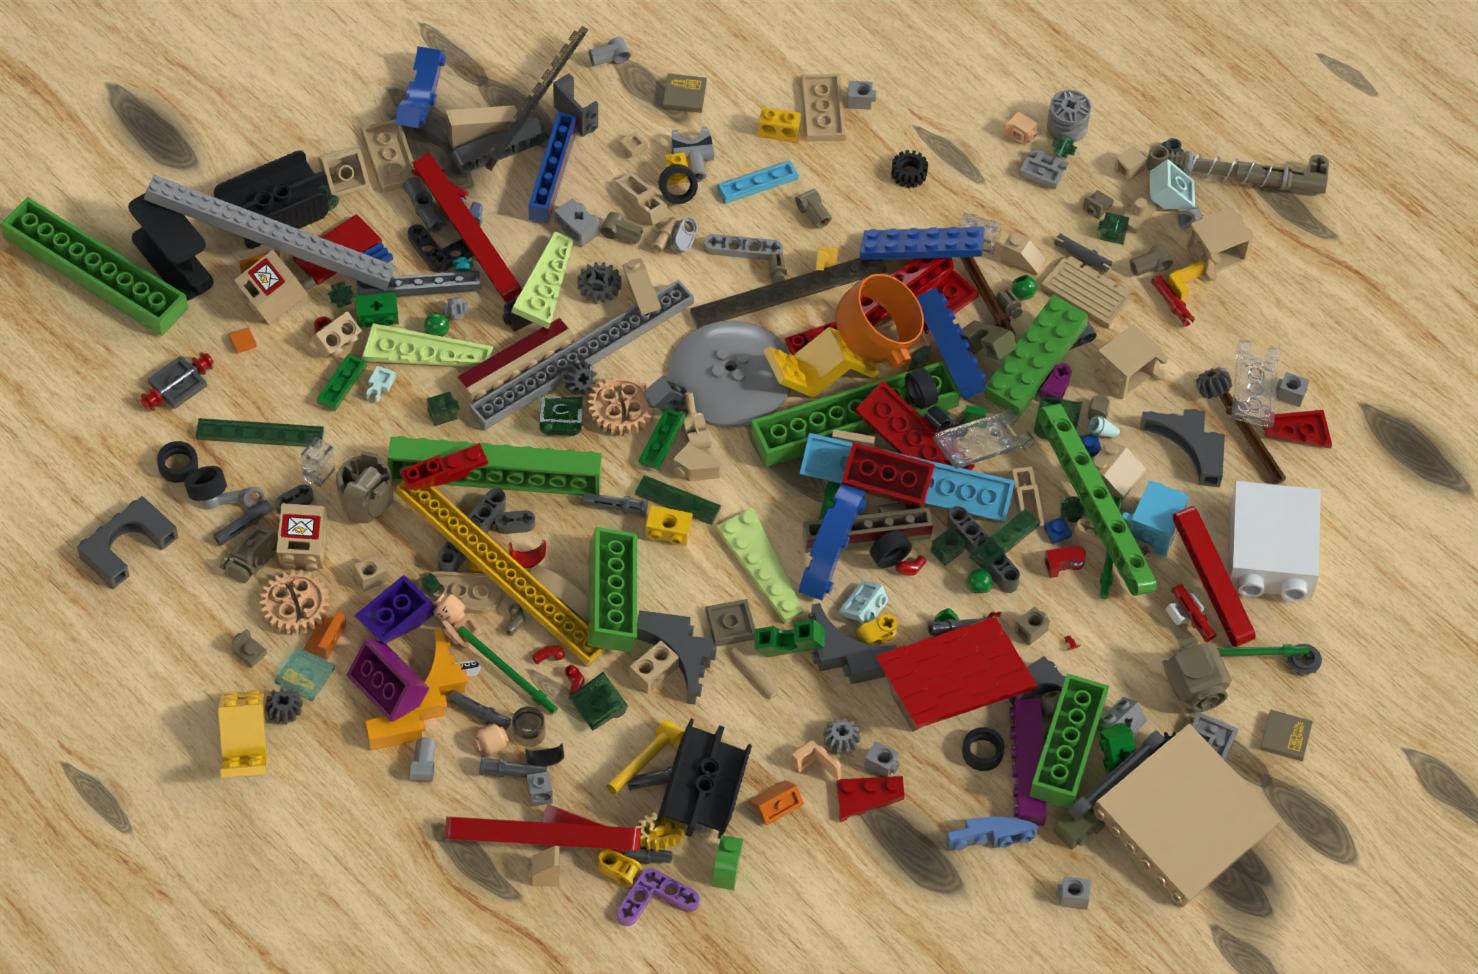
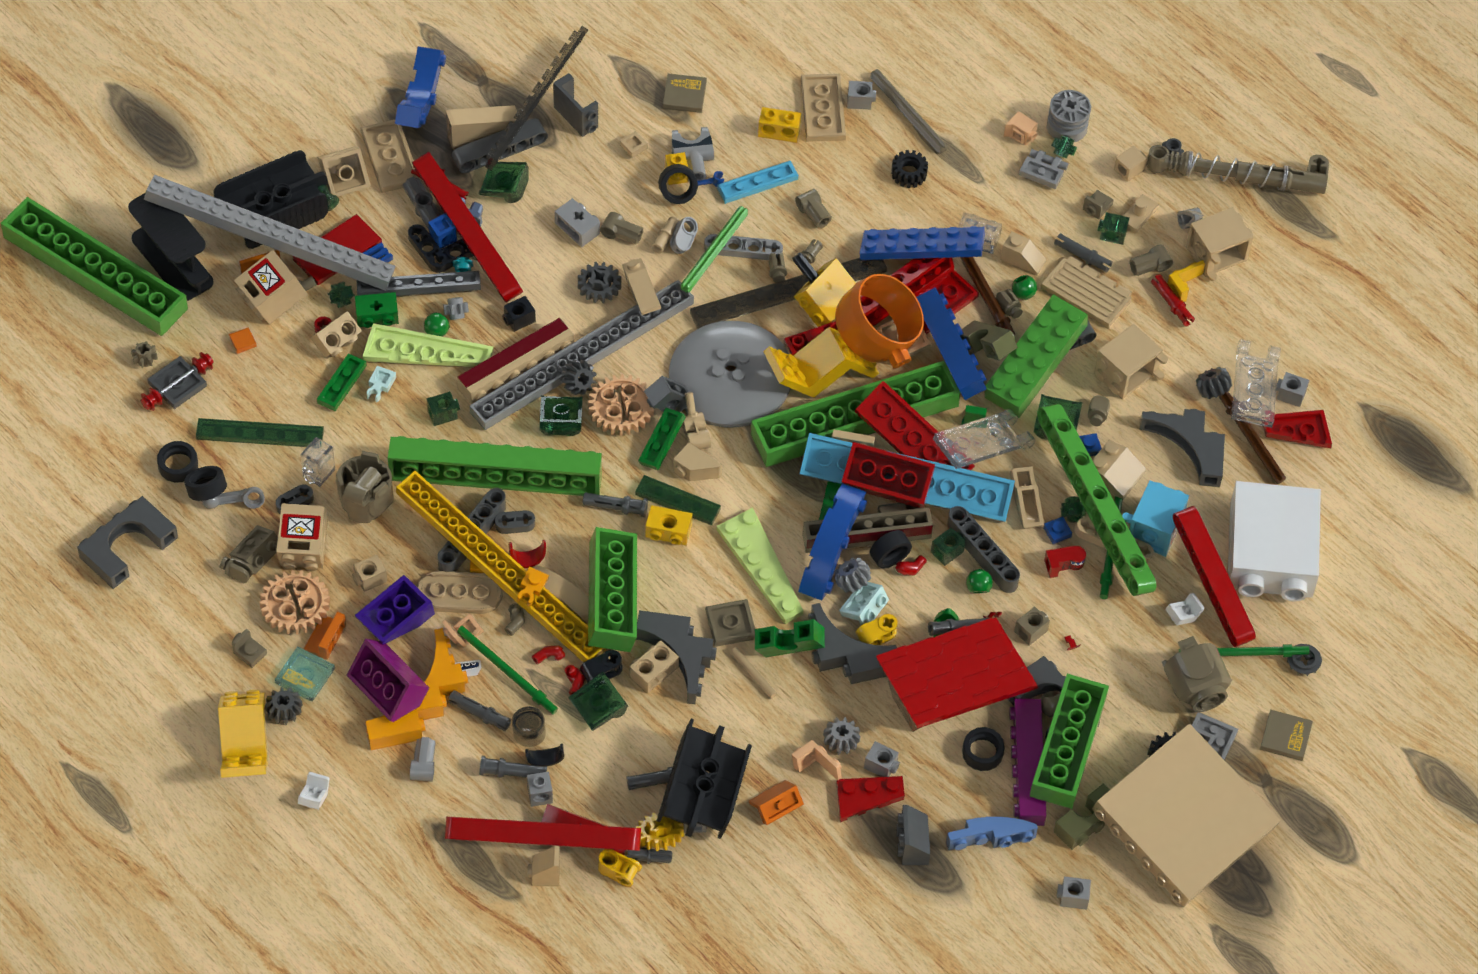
(144, 354): none -> dark tan gear
(250, 518): dark grey pin -> none
(314, 791): none -> white bracket
(431, 584): clear green axle -> none
(442, 231): none -> blue brick
(444, 470): red slope -> none
(449, 609): light nougat head -> none
(491, 740): light nougat head -> none
(506, 181): none -> clear green slope
(532, 583): none -> light orange plate
(542, 289): yellowish green wing -> none
(552, 167): blue brick -> none
(601, 663): none -> black piece
(615, 50): light grey piece -> none
(643, 198): tan slope -> none
(651, 889): medium lavender beam -> none
(666, 734): yellow piece -> none
(714, 249): none -> bright green axle
(715, 180): none -> blue hand
(727, 862): bright green brick -> none
(812, 250): none -> dark tan pin
(823, 290): none -> yellow piece
(826, 257): yellow bracket -> none
(852, 575): none -> light grey gear
(908, 111): none -> dark tan axle
(913, 836): none -> dark grey slope
(920, 359): clear green tile -> none
(921, 388): black tyre -> none
(941, 419): black beam -> none
(1004, 539): clear green tile -> none
(1057, 381): magenta piece -> none
(1086, 803): dark grey piece -> none
(1102, 427): light aqua cone -> none
(1117, 745): green brick -> none
(1123, 711): light grey brick -> none
(1171, 187): light aqua slope -> none
(1198, 620): red pin -> none

